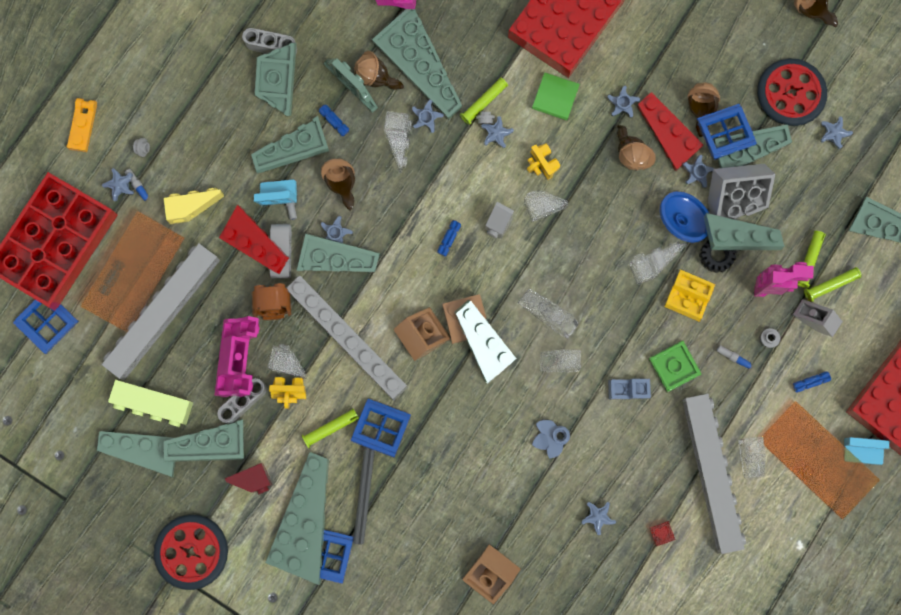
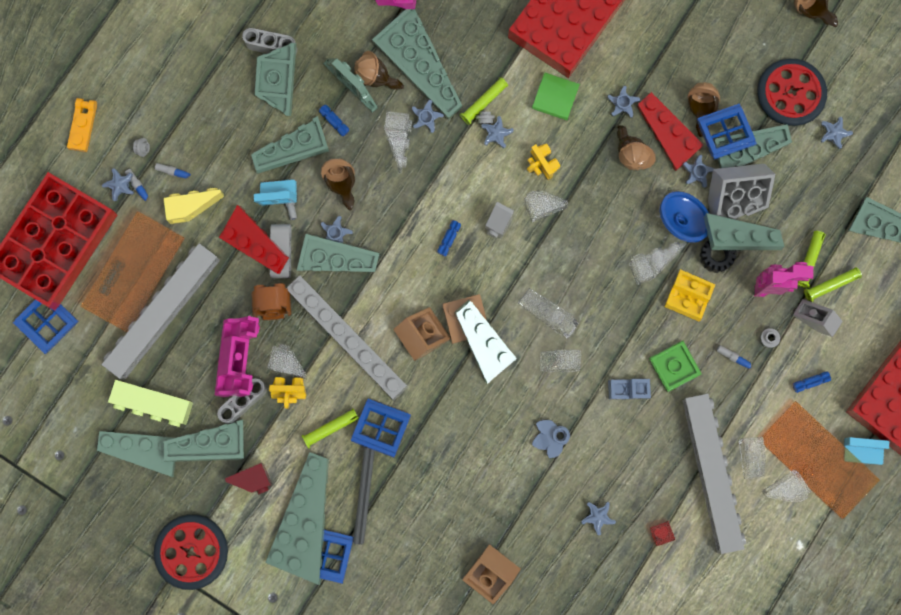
(173, 171): none -> light grey piece
(788, 488): none -> clear slope

